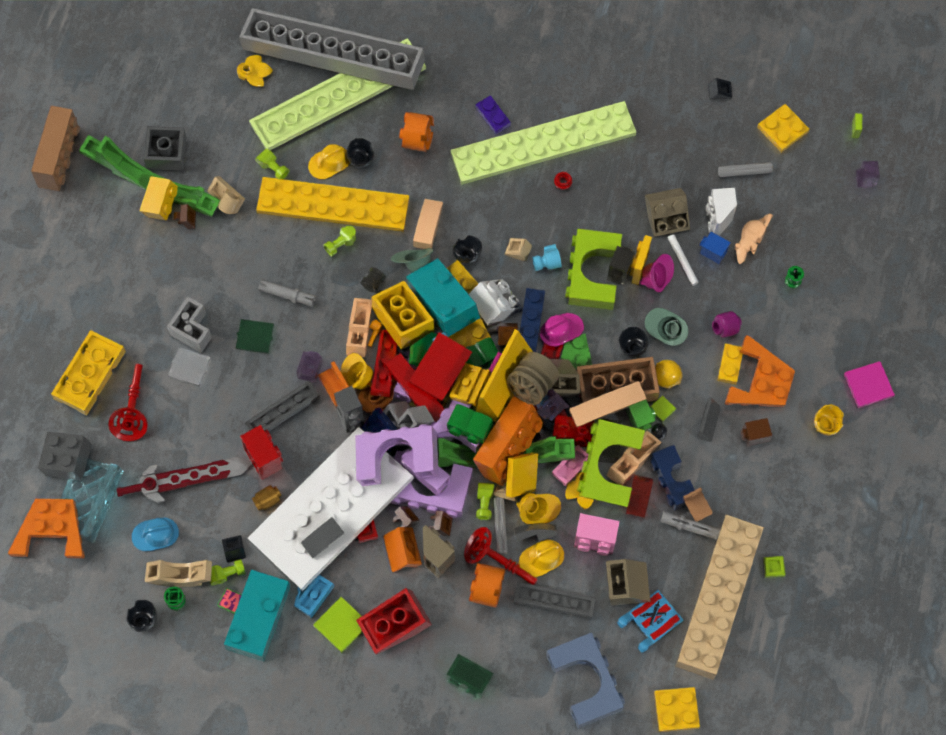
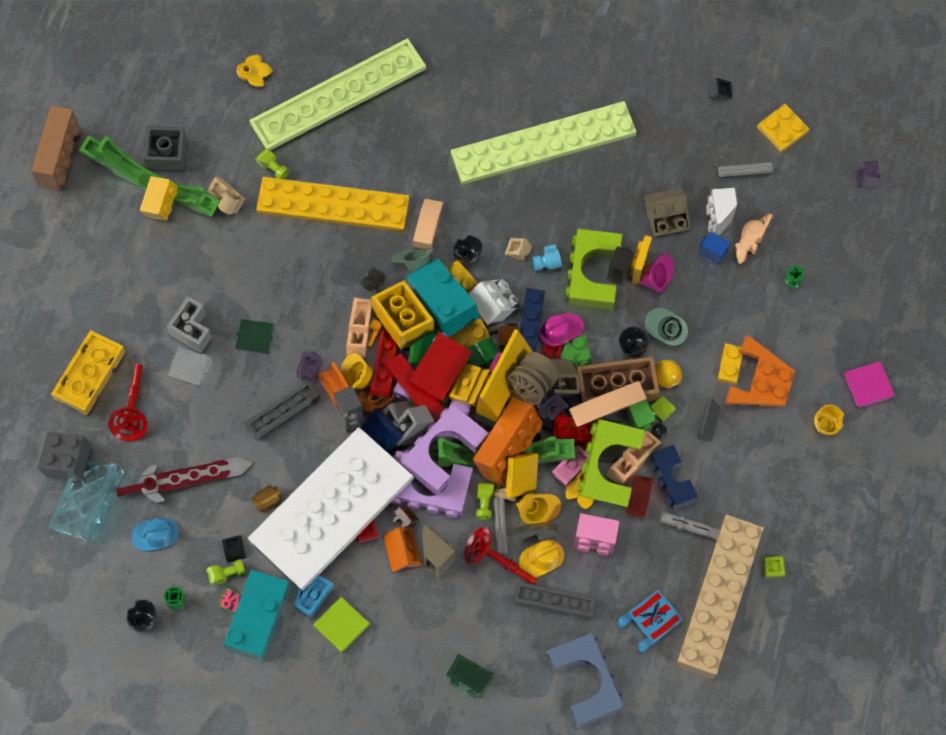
(50, 520): orange wing -> none
(178, 574): tan arch -> none
(186, 216): reddish brown tile -> none
(262, 452): red brick -> none
(287, 293): light grey pin -> none
(322, 537): dark grey slope -> none
(328, 162): yellow piece -> none
(332, 48): light grey brick -> none
(347, 237): lime leg -> none
(360, 153): black hair -> none
(372, 446): lavender arch -> none
(394, 621): red slope -> none
(417, 131): orange brick -> none
(442, 523): reddish brown tile -> none
(469, 424): green brick -> none
(487, 585): orange brick -> none
(493, 114): dark purple plate -> none
(563, 176): red plate -> none
(627, 582): dark tan slope -> none
(676, 709): yellow plate -> none
(683, 260): white bar -> none
(697, 505): medium nougat bracket -> none
(726, 324): magenta head -> none
(756, 432): reddish brown brick -> none
(857, 125): lime tile -> none

